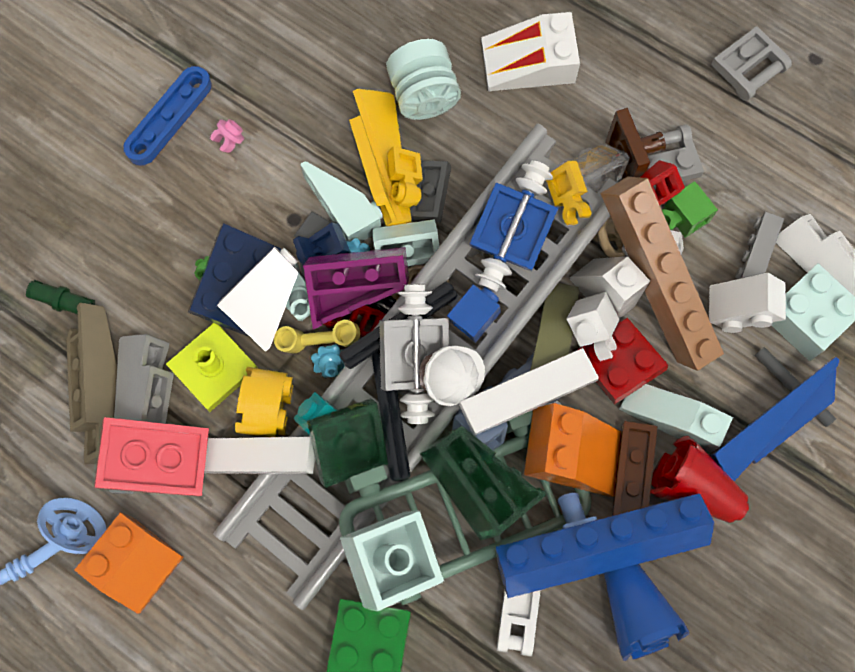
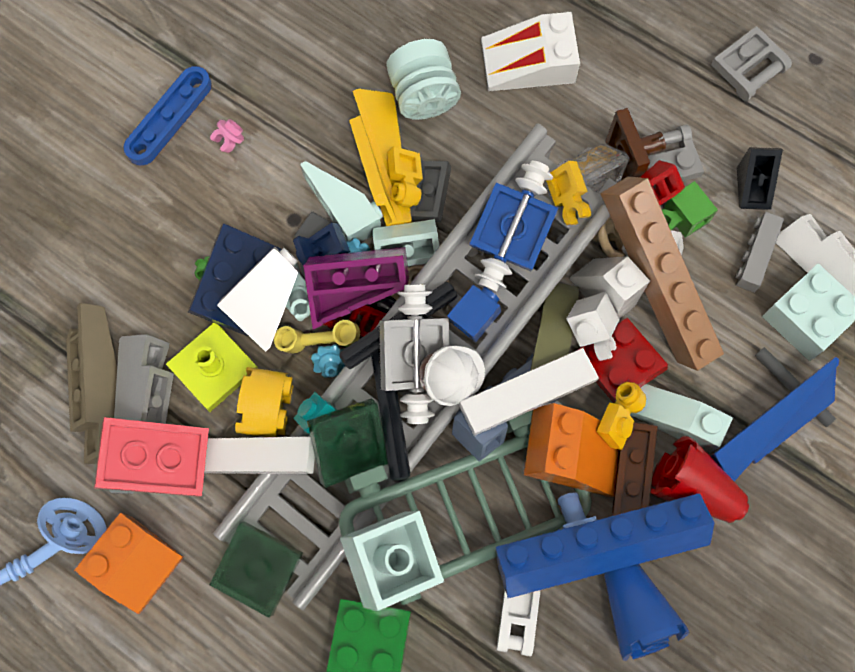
(58, 298): dark green pin -> none
(256, 569): none -> clear green plate
(479, 483): clear green wedge -> none
(616, 421): none -> yellow plate
(747, 302): white brick -> none
(758, 177): none -> black slope

